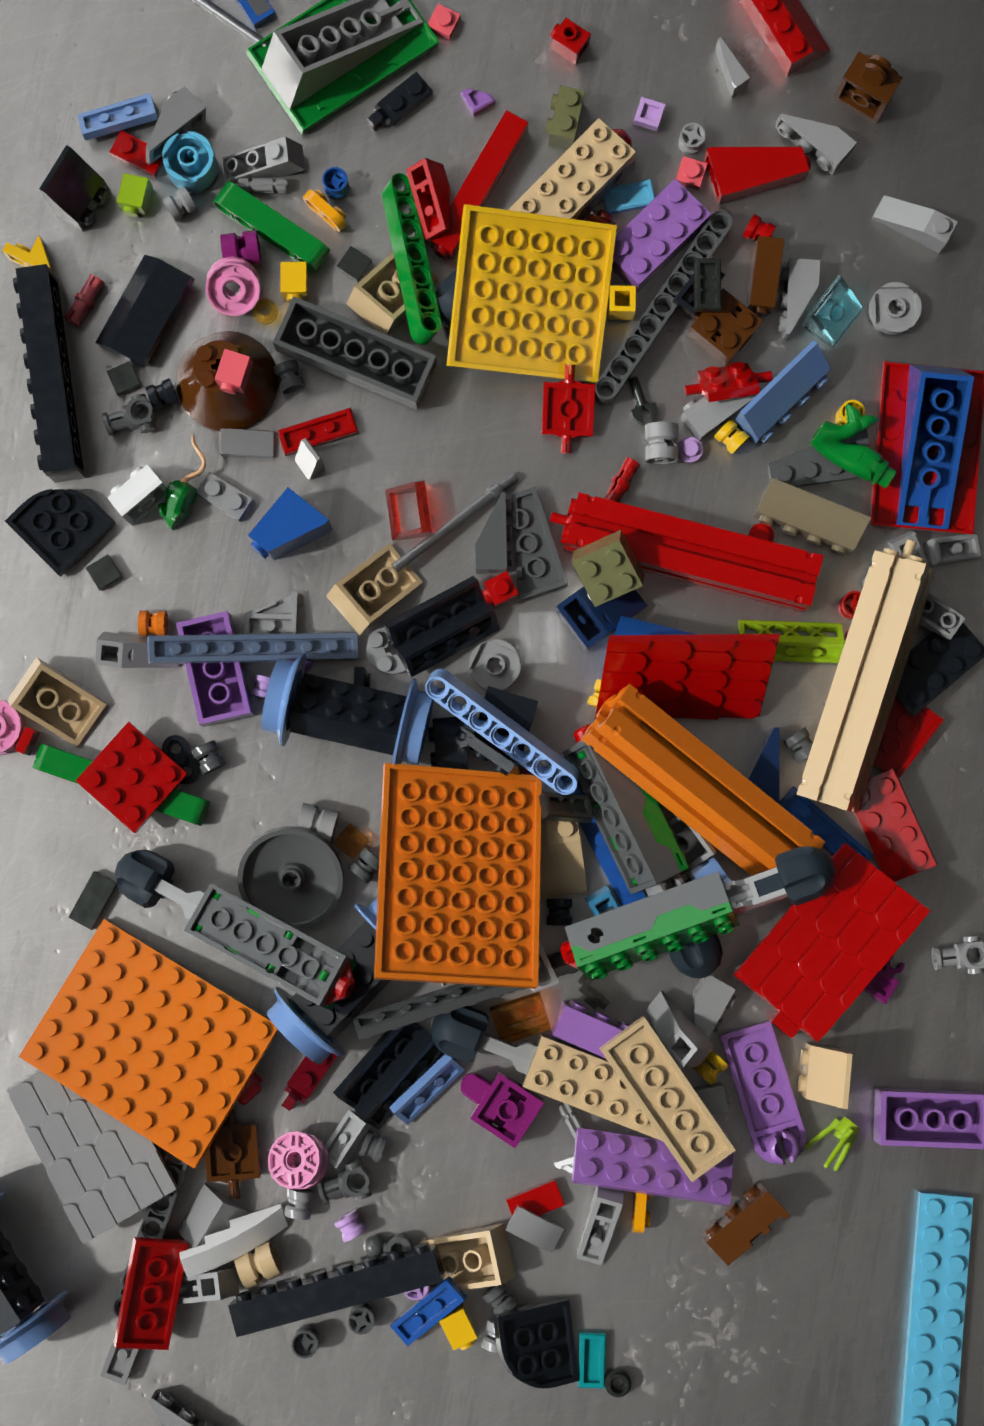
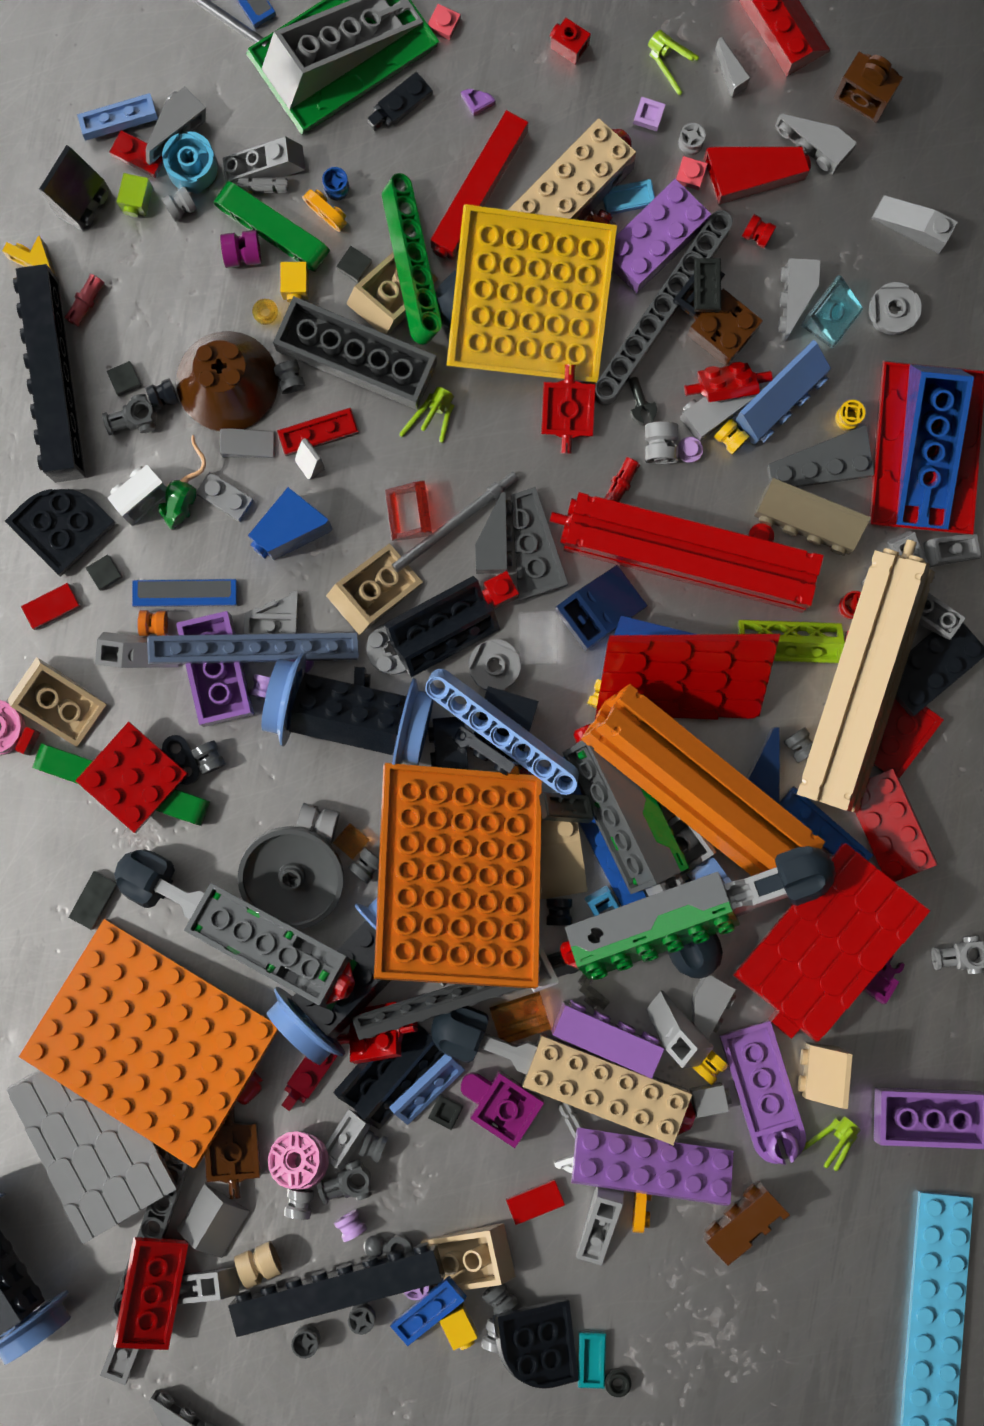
(50, 606): none -> red tile
(145, 310): black slope -> none
(184, 593): none -> tile
(226, 1245): white slope -> none
(232, 270): bright pink wheel -> none
(233, 372): coral brick -> none
(379, 1047): none -> red plate
(431, 196): red slope -> none
(439, 402): none -> lime plant
(446, 1111): none -> pearl dark grey tile
(534, 1229): light grey slope -> none
(566, 117): olive brick -> none
(608, 568): olive brick -> none
(621, 302): yellow brick -> none
(662, 46): none -> lime plant
(667, 1099): tan plate -> none
(764, 275): reddish brown slope -> none
(853, 458): green piece -> none

